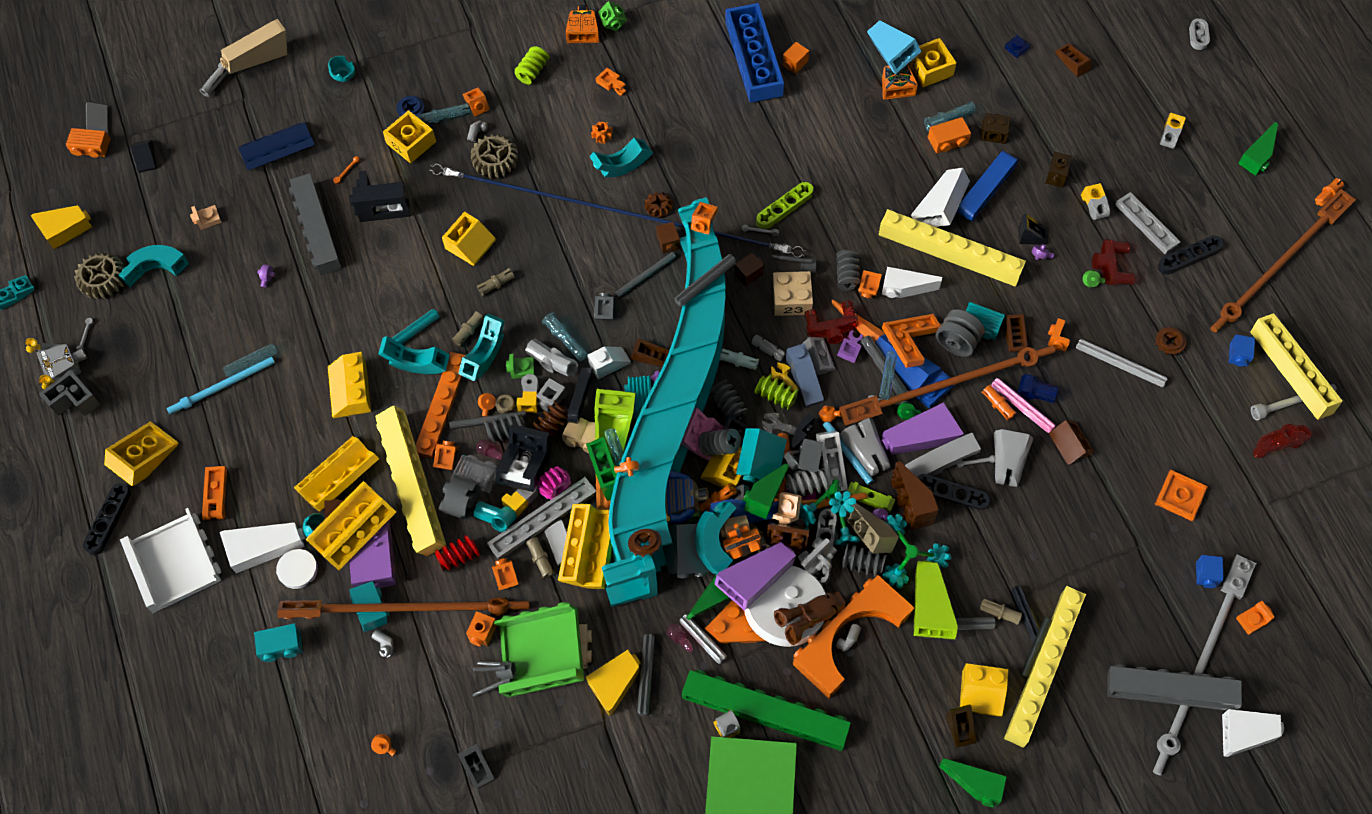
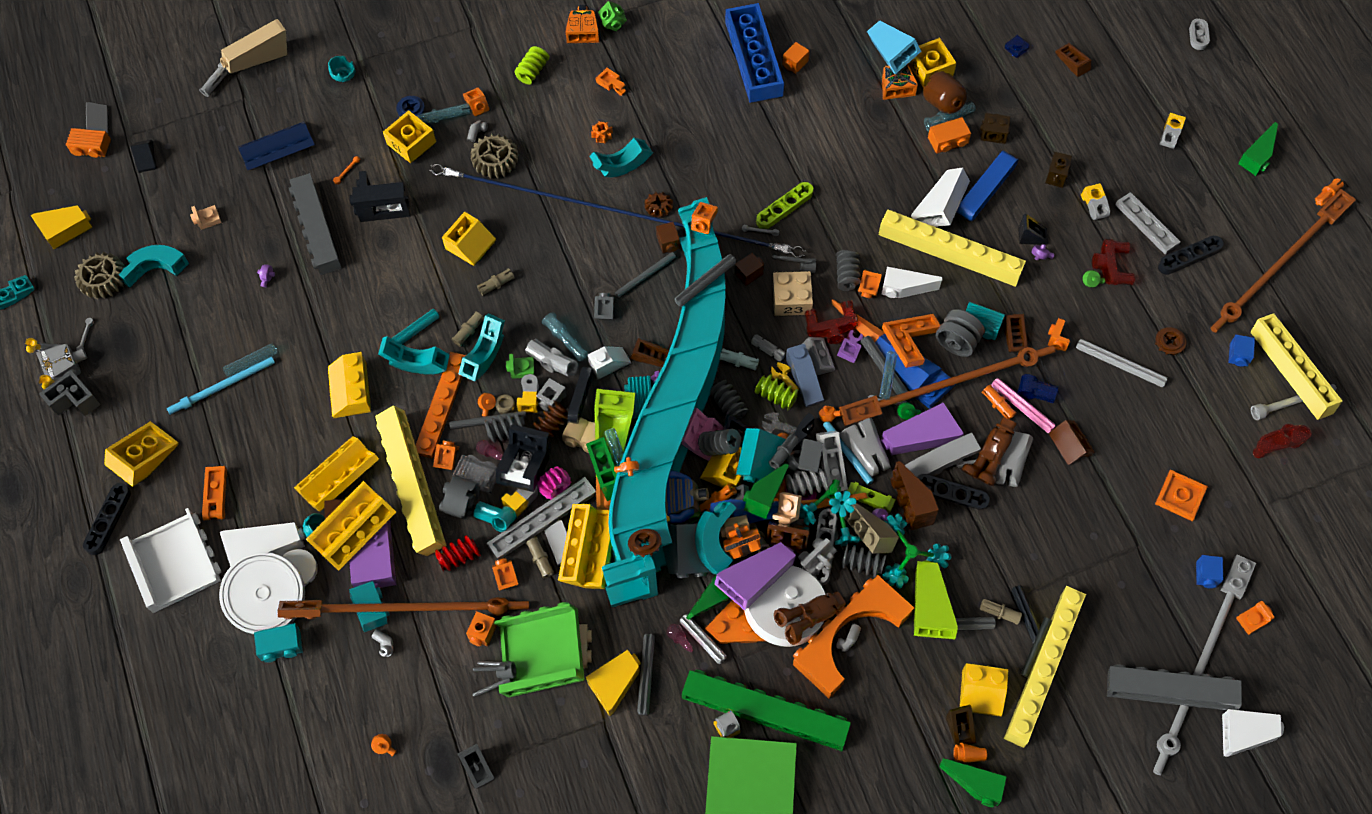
(254, 588): none -> white brick
(784, 451): none -> dark grey axle
(945, 93): none -> reddish brown cylinder
(968, 754): none -> orange cone
(992, 451): none -> reddish brown piece

